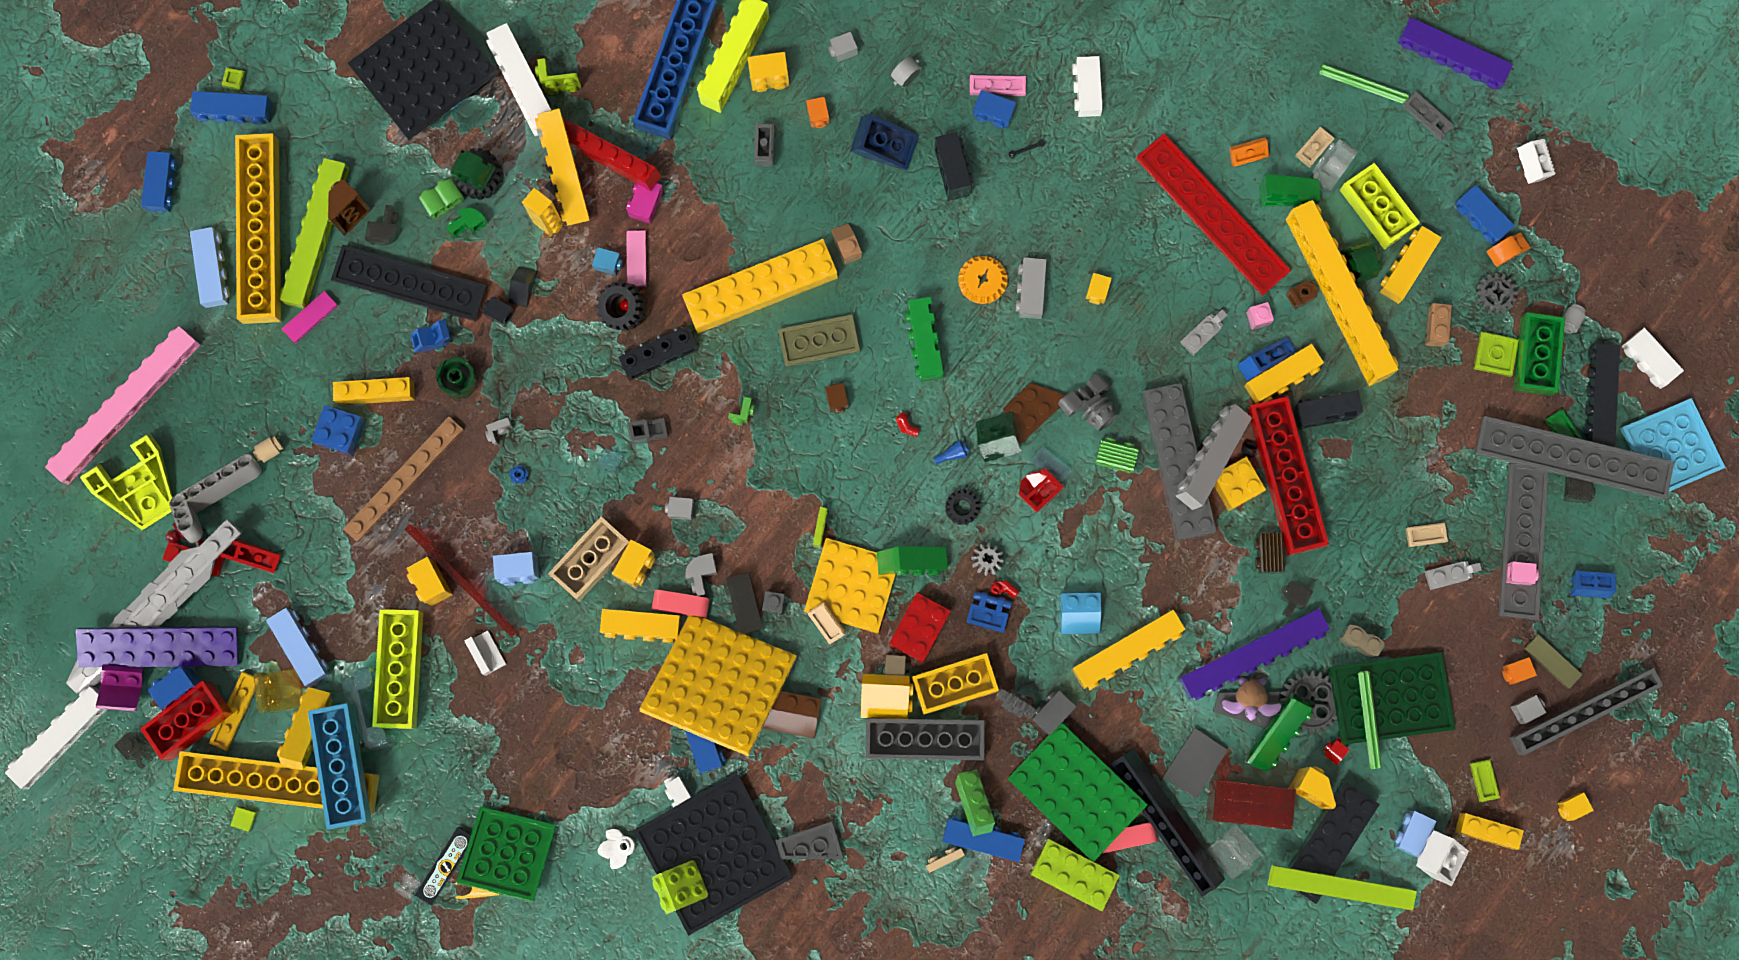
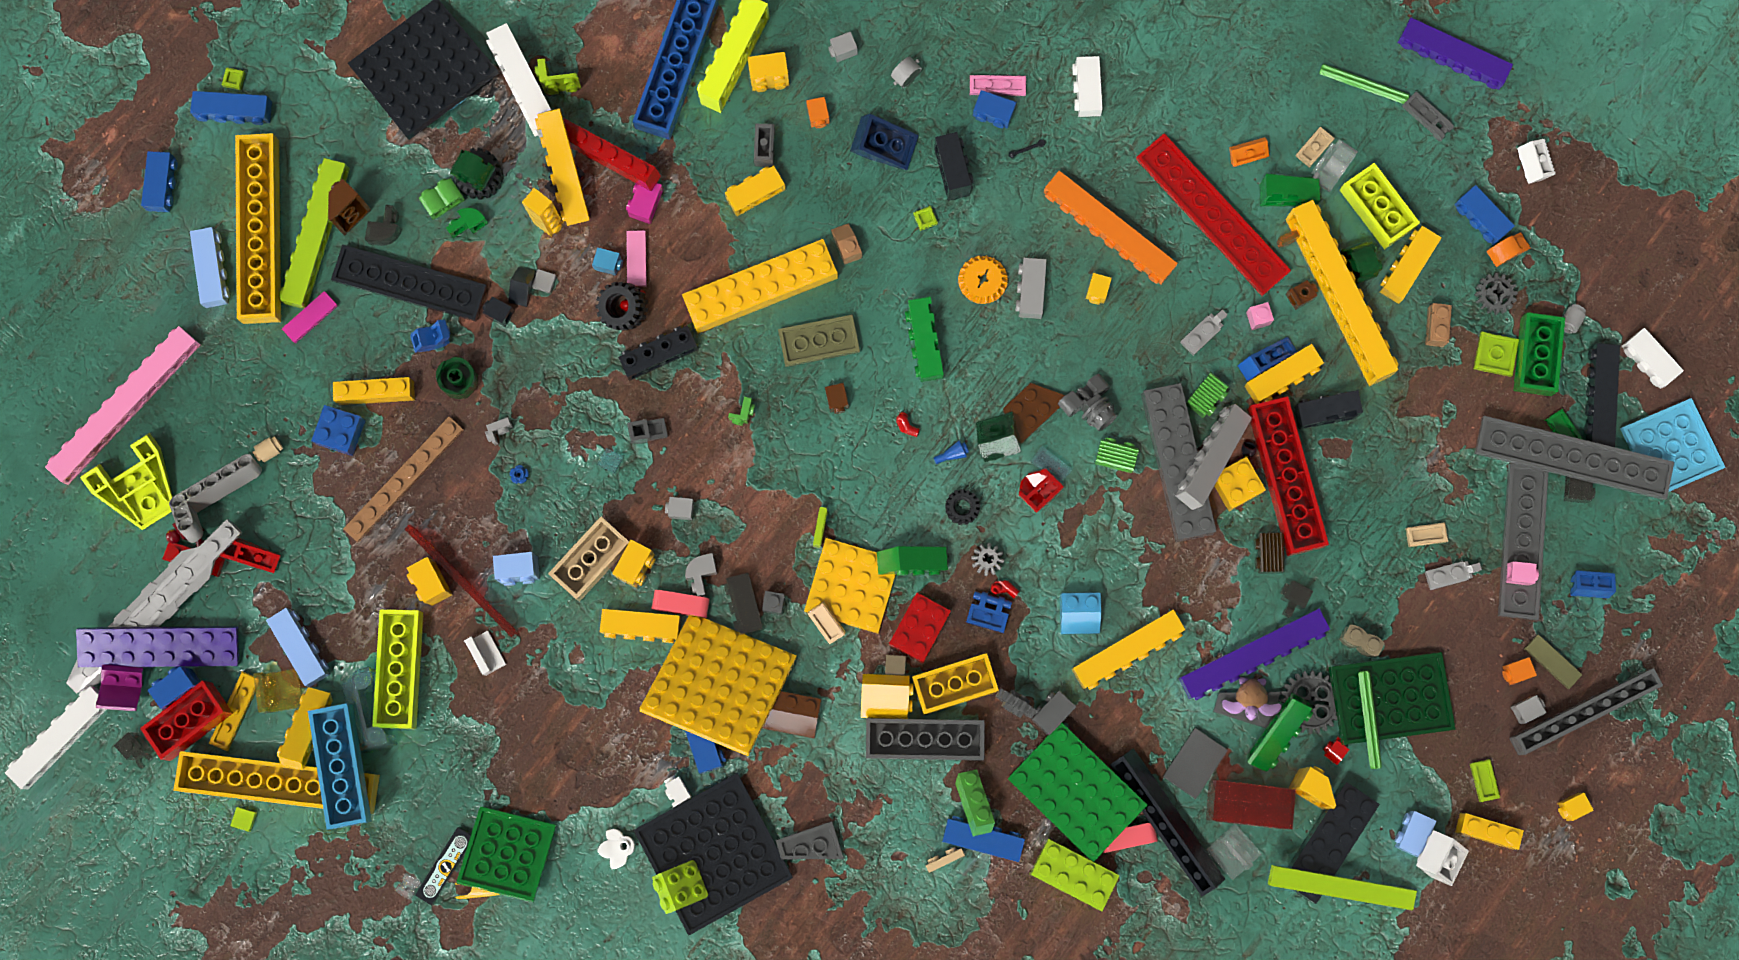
(544, 281): none -> light grey tile
(754, 190): none -> yellow brick
(925, 218): none -> lime tile
(1110, 228): none -> orange brick
(1207, 395): none -> bright green brick
(1287, 239): none -> clear orange tile

